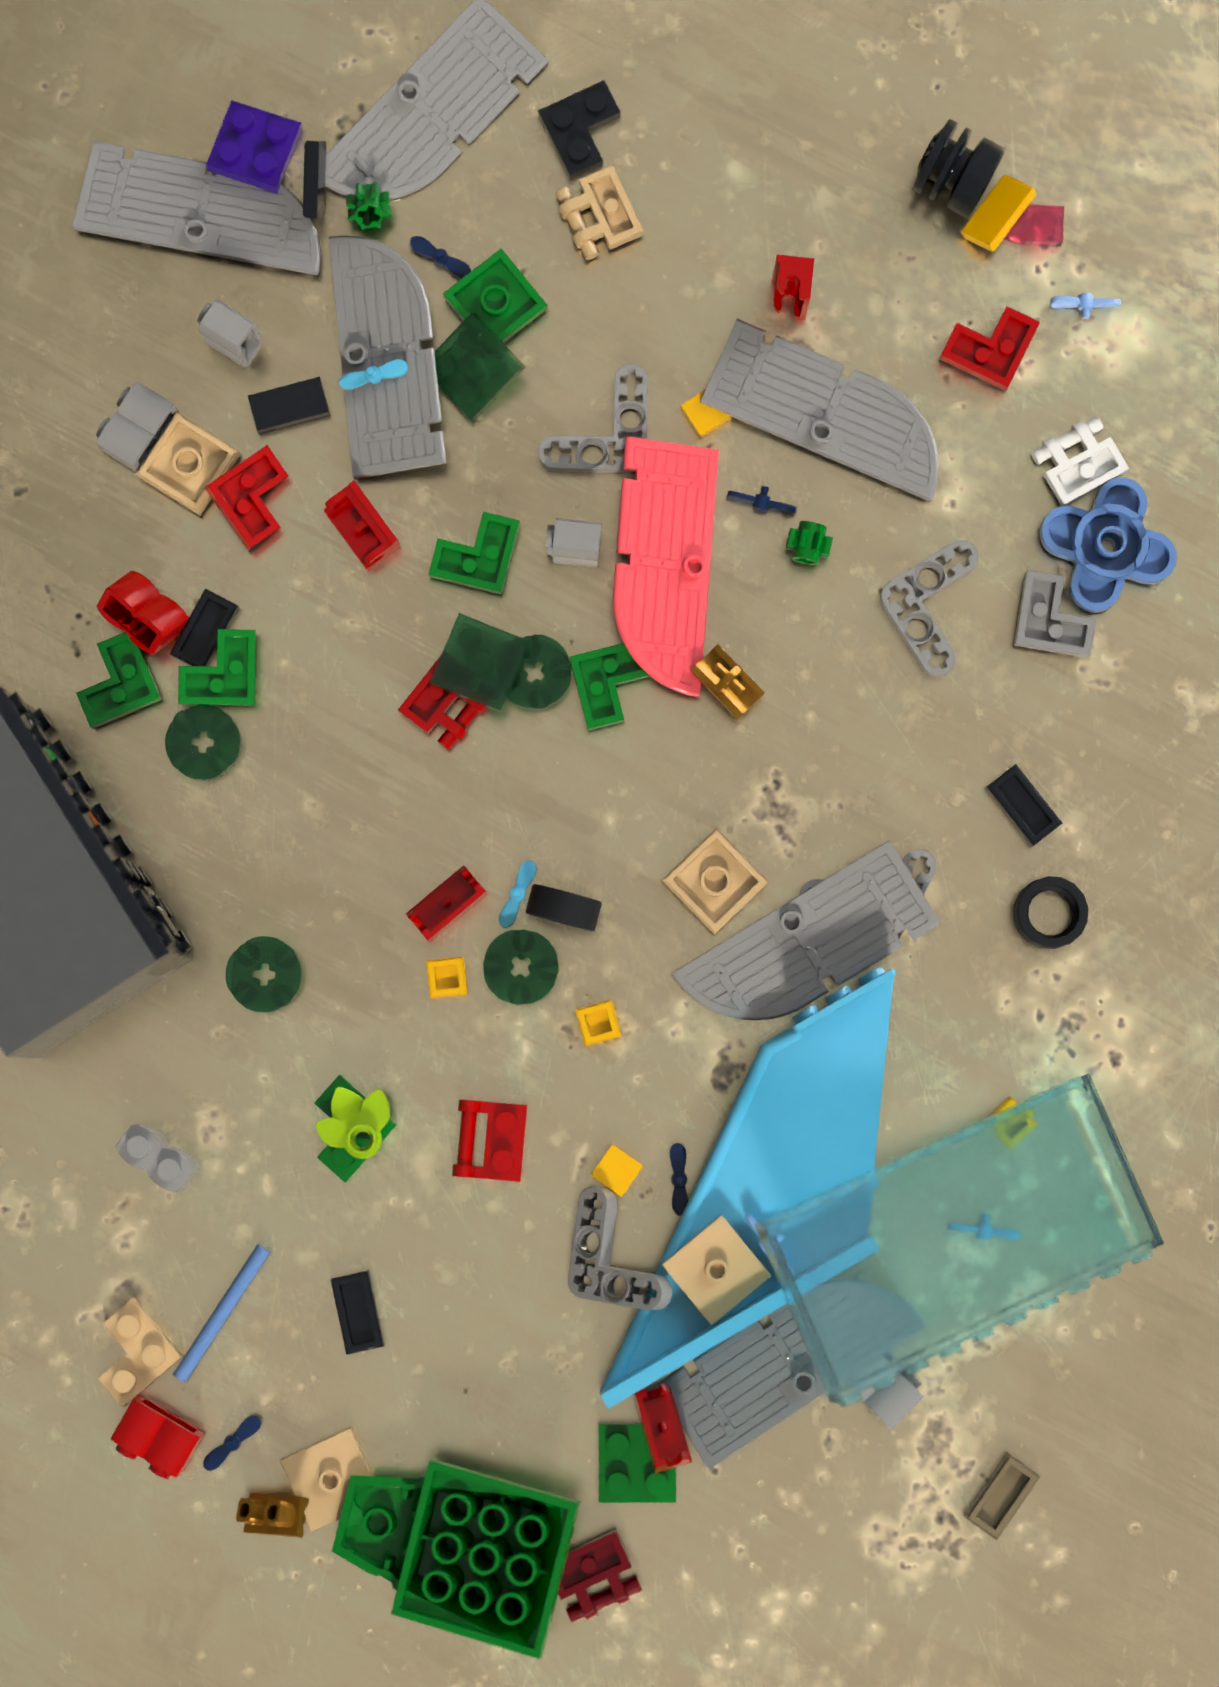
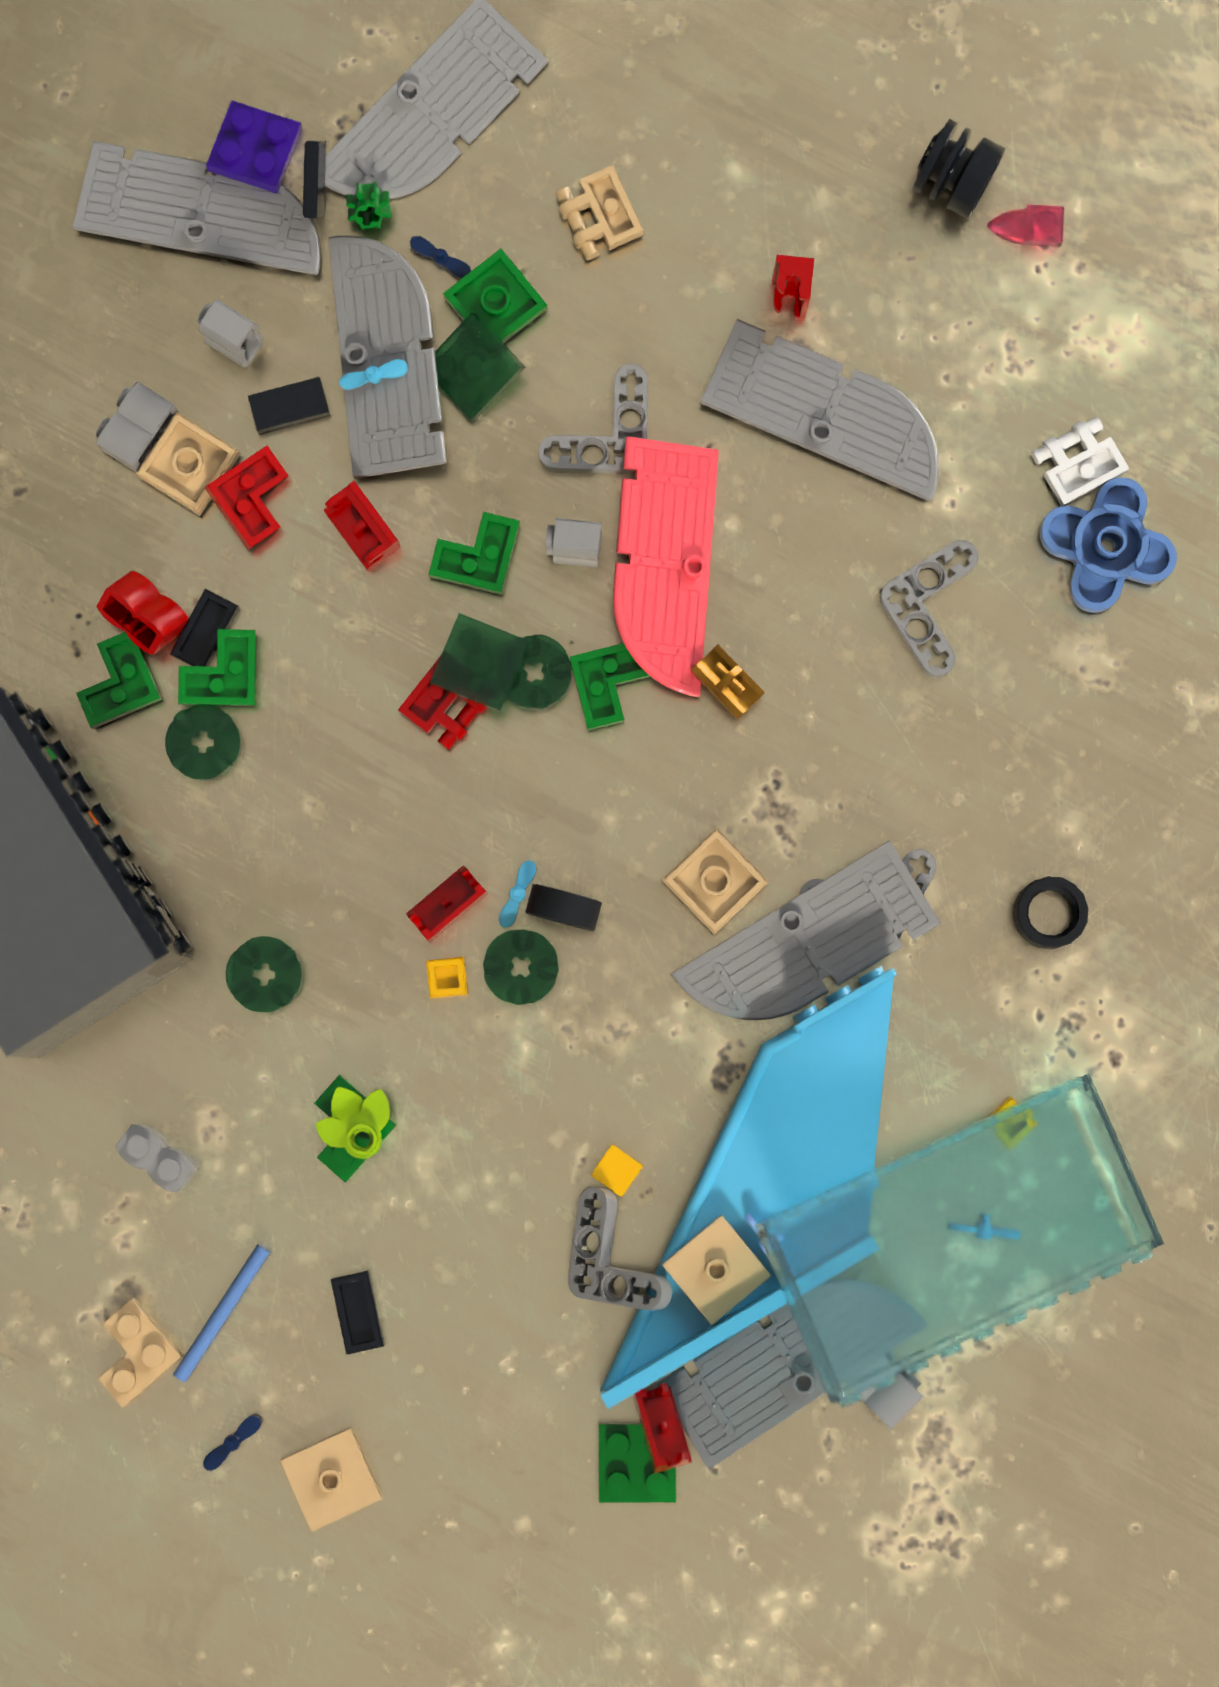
(156, 1437): red brick -> none
(273, 1514): pearl gold hips -> none
(462, 1551): green wedge -> none
(502, 1145): red plate -> none
(570, 123): black plate -> none
(591, 1564): dark red plate -> none
(598, 1022): yellow tile -> none
(678, 1178): dark blue piece -> none
(702, 417): yellow tile -> none
(760, 501): dark blue piece -> none
(809, 543): green gear -> none
(994, 357): red plate -> none
(998, 212): yellow tile -> none
(1002, 1496): dark tan tile -> none
(1023, 805): black tile -> none
(1042, 625): light grey plate -> none
(1083, 302): light blue piece -> none

